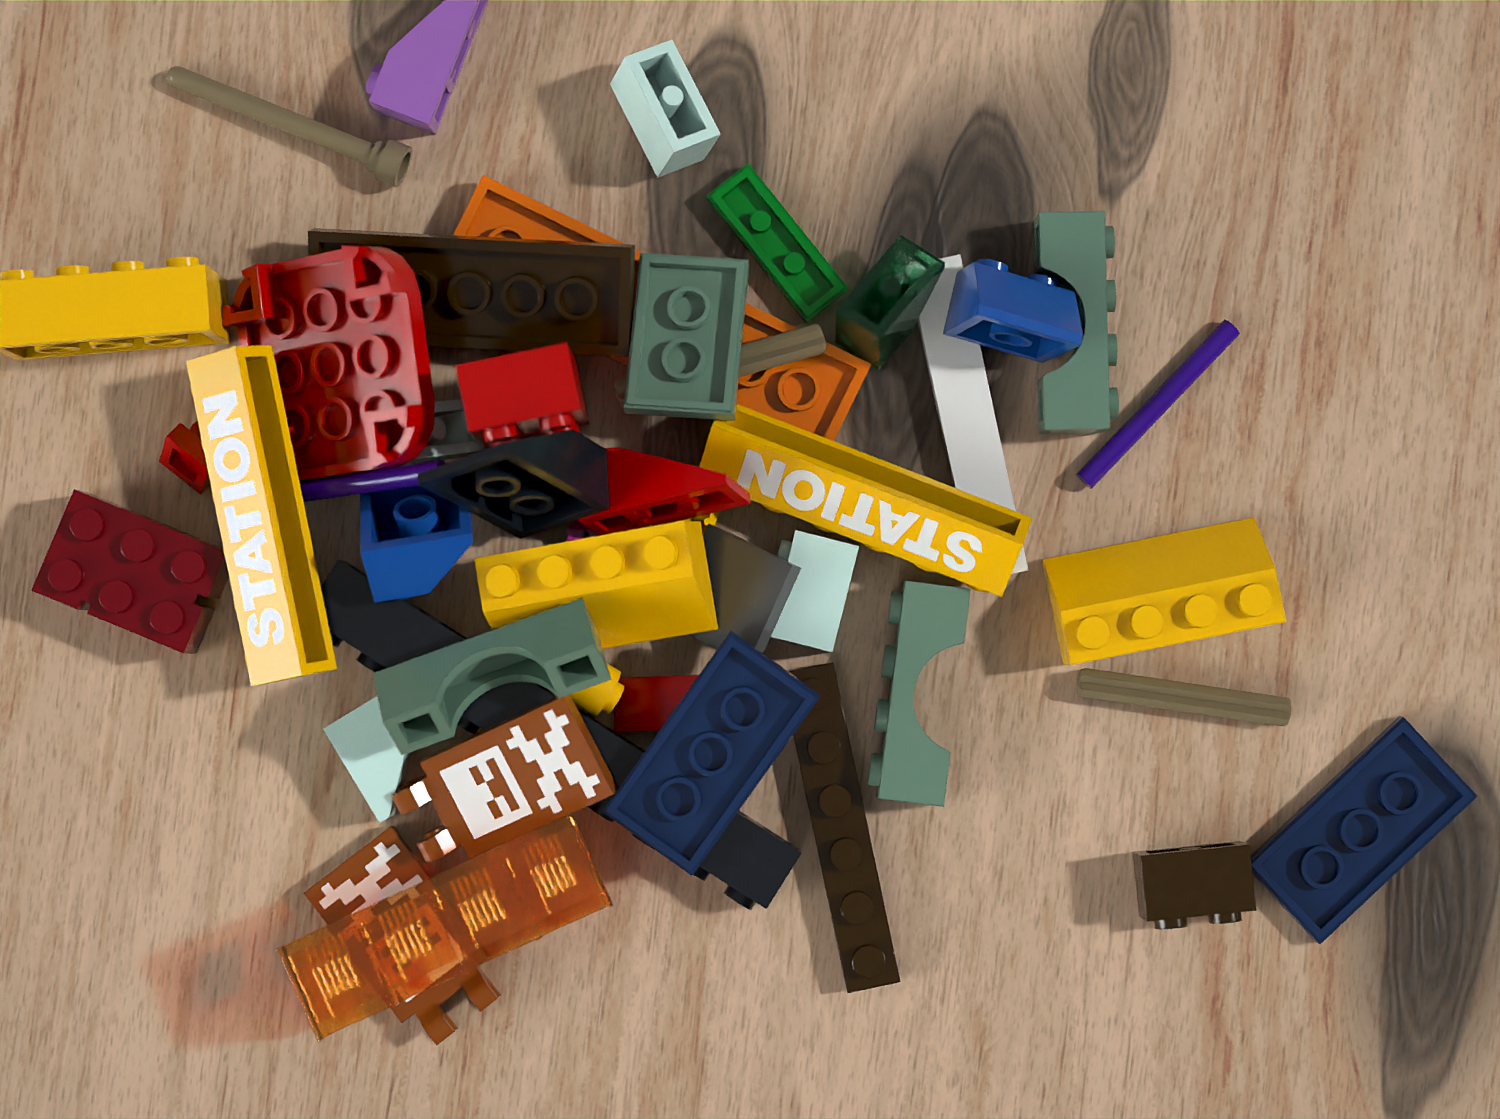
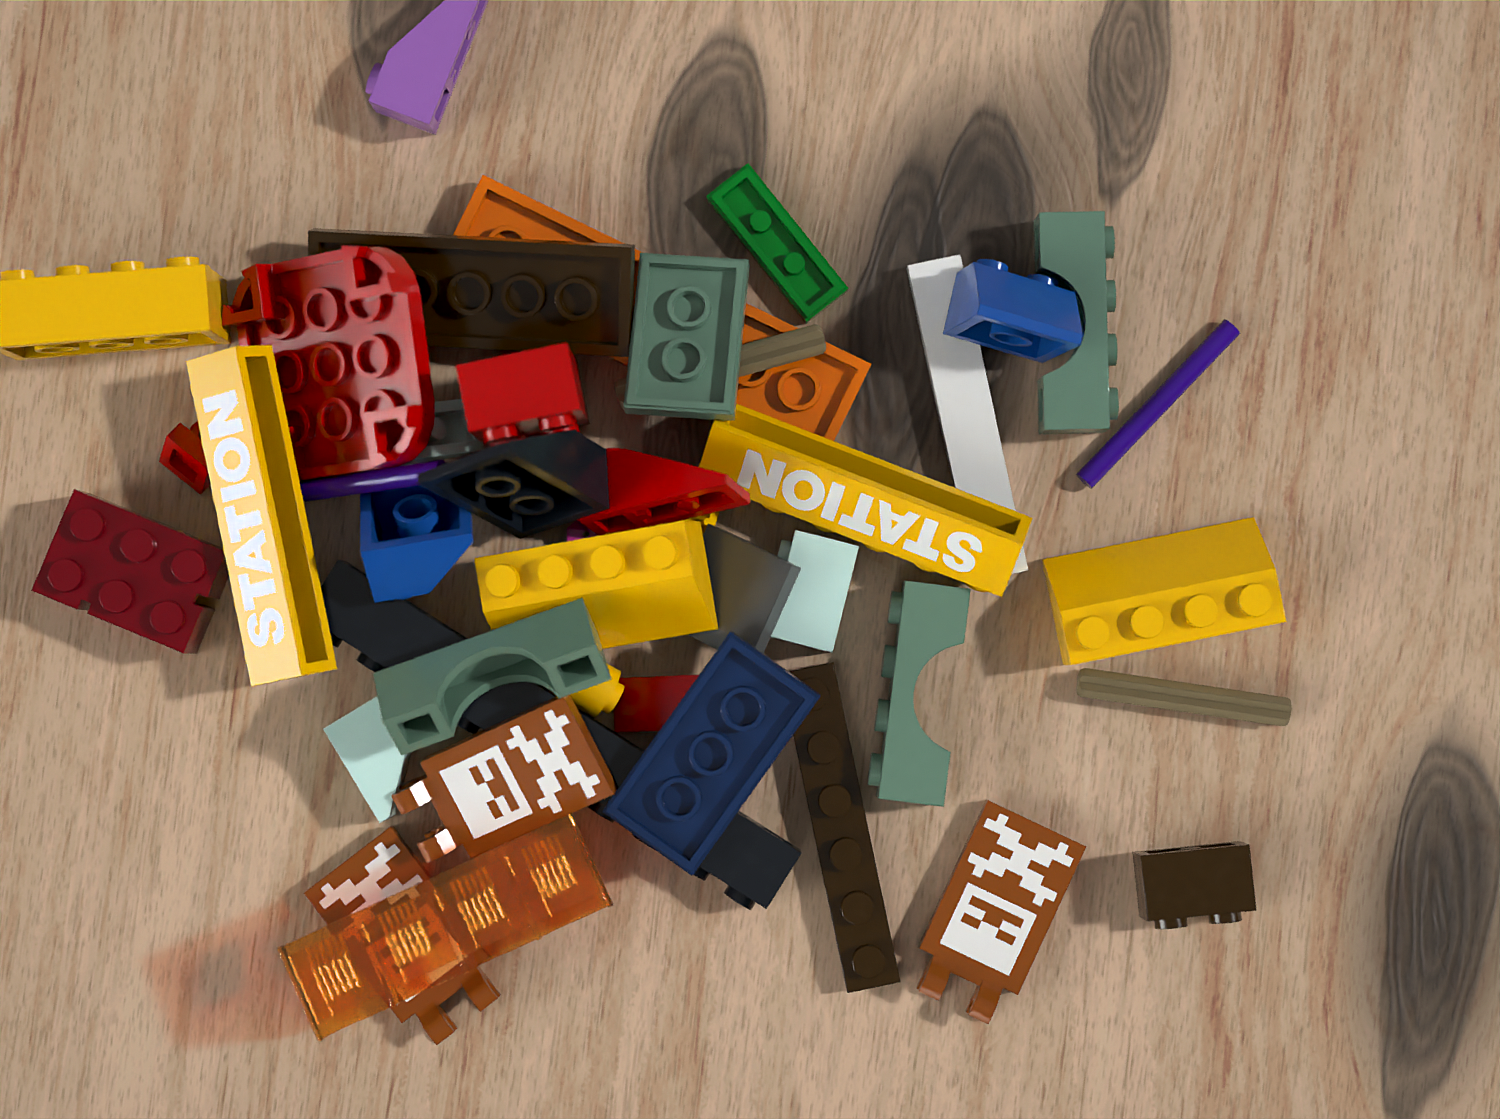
(386, 160): dark tan piece -> none
(664, 108): light aqua brick -> none
(887, 302): clear green slope -> none
(997, 907): none -> dark orange tile
(1360, 829): dark blue tile -> none

